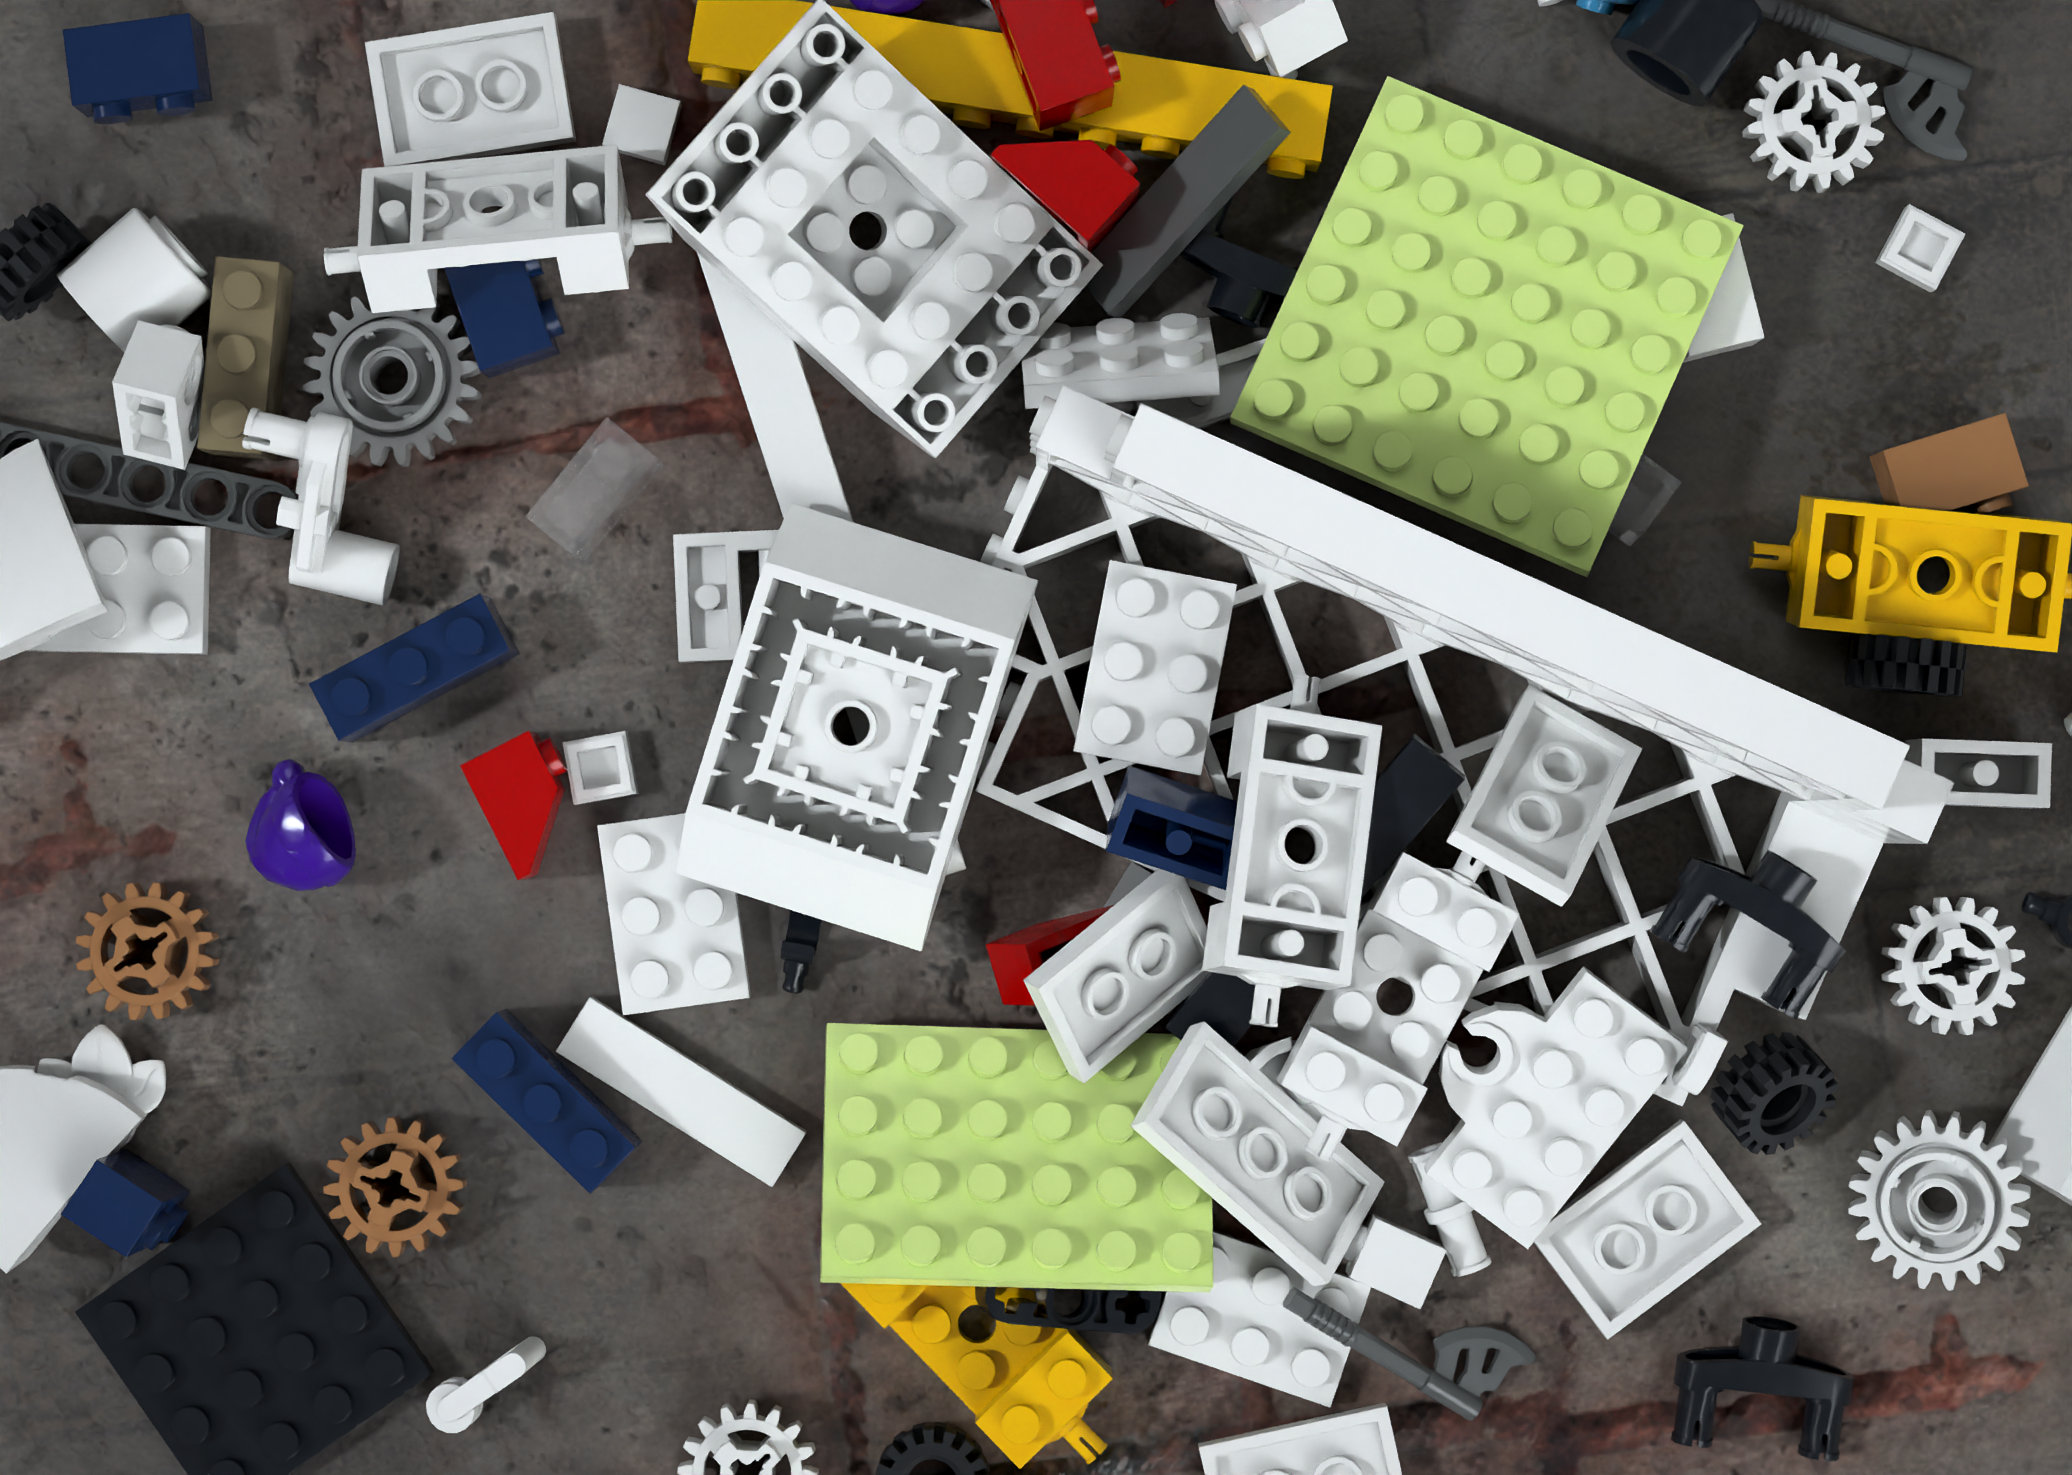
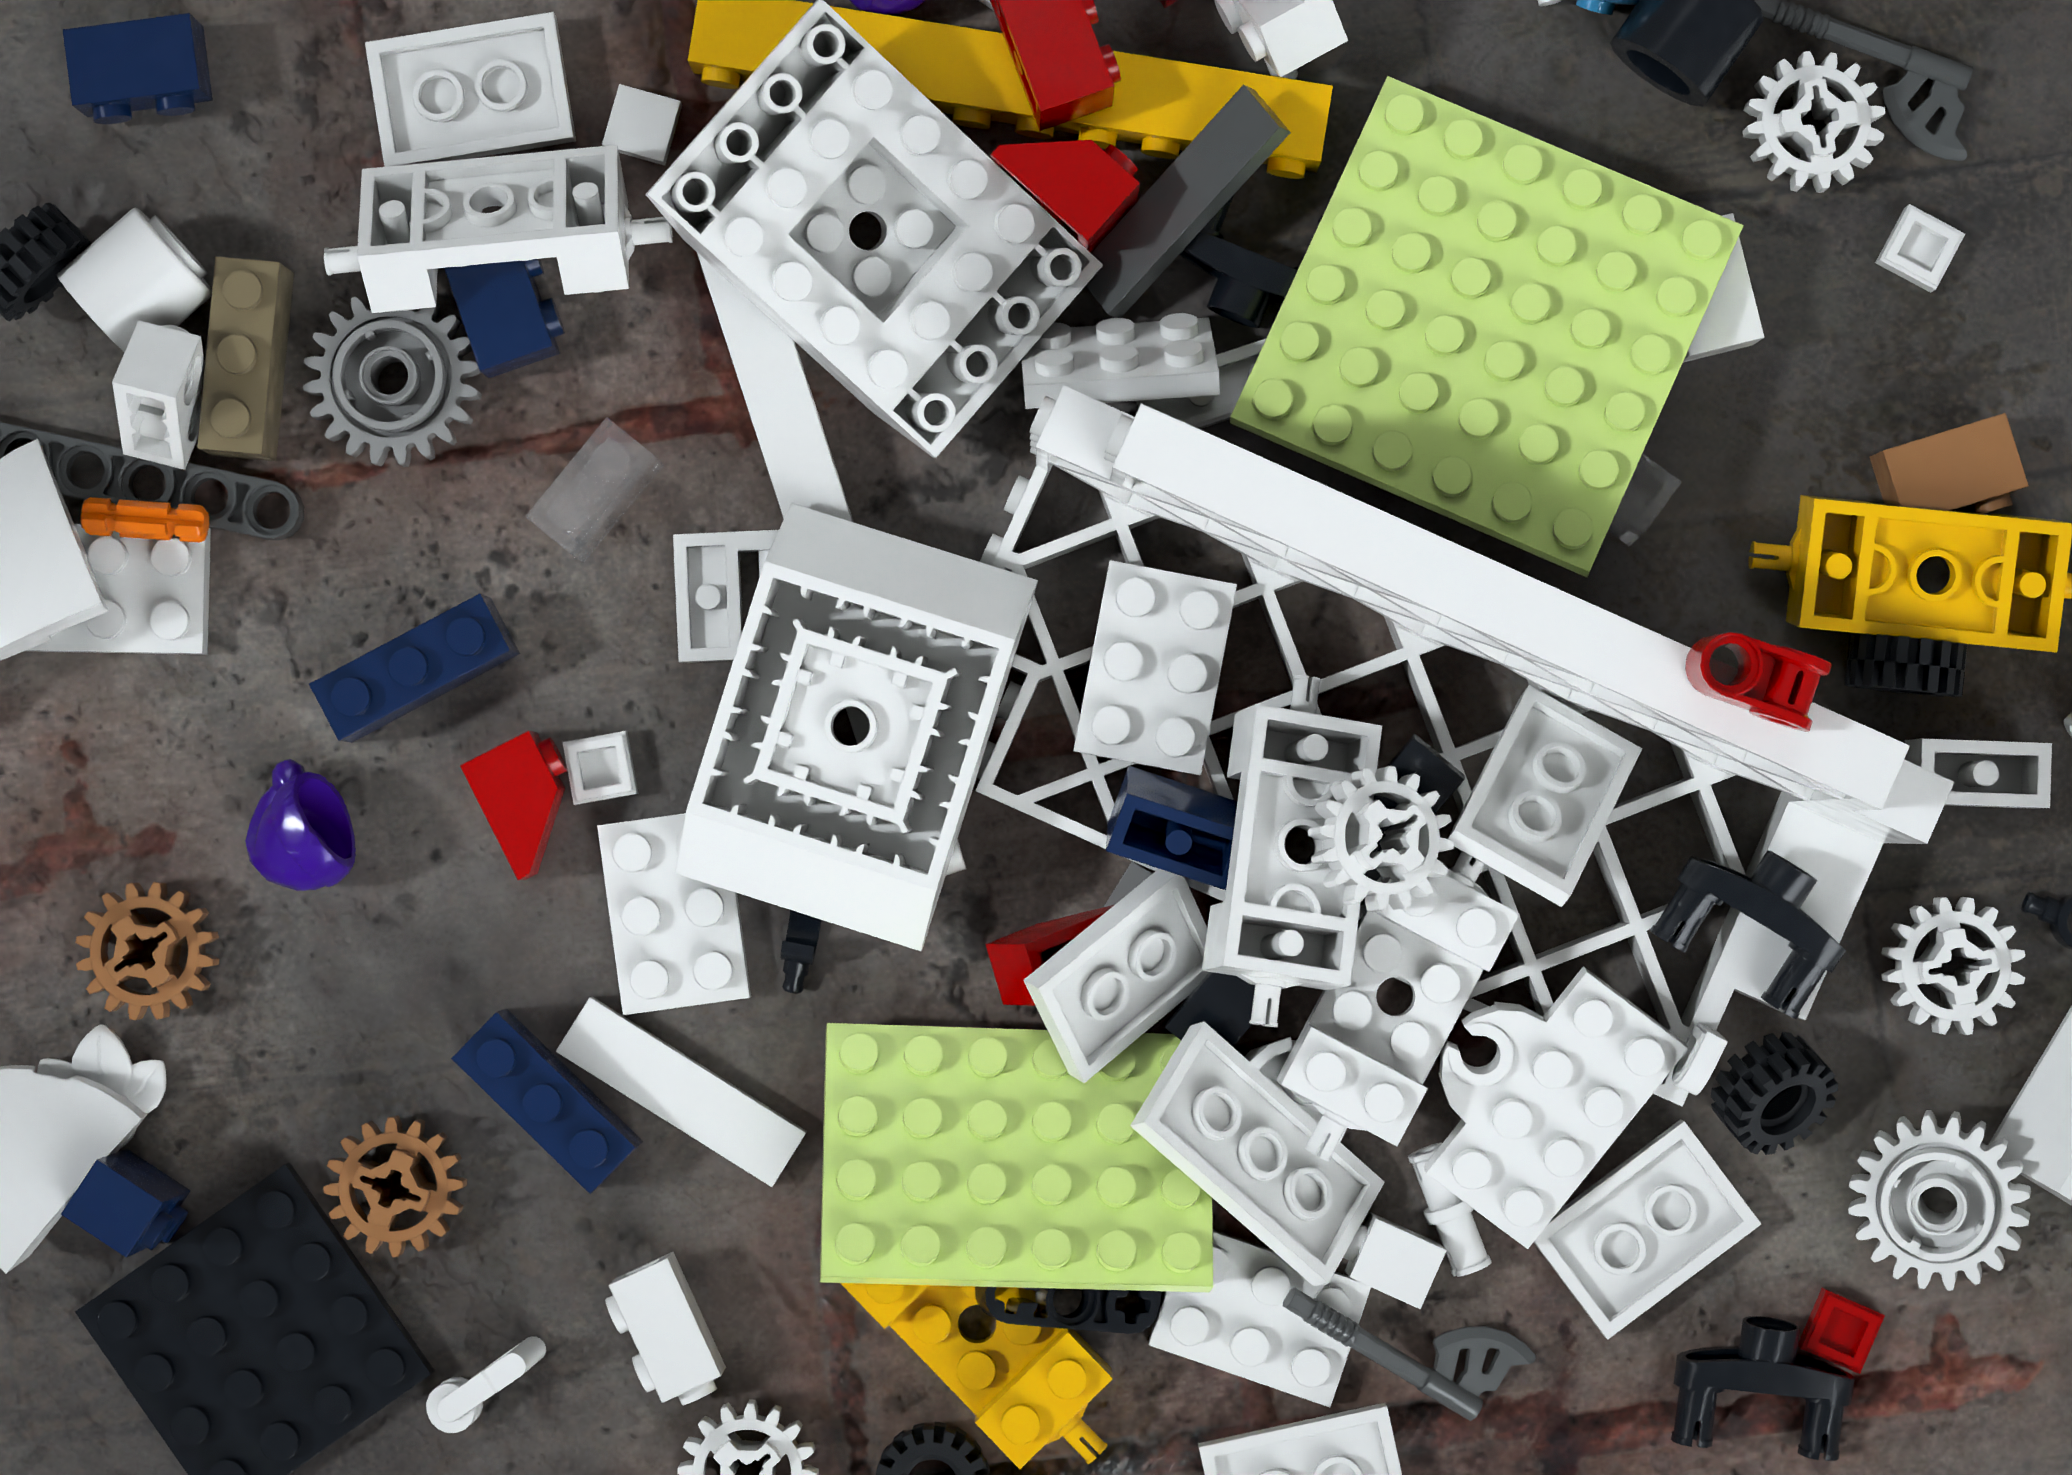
(145, 519): none -> orange axle
(320, 552): white piece -> none
(668, 1330): none -> white brick
(1354, 830): none -> white gear
(1770, 678): none -> red piece
(1840, 1330): none -> red tile

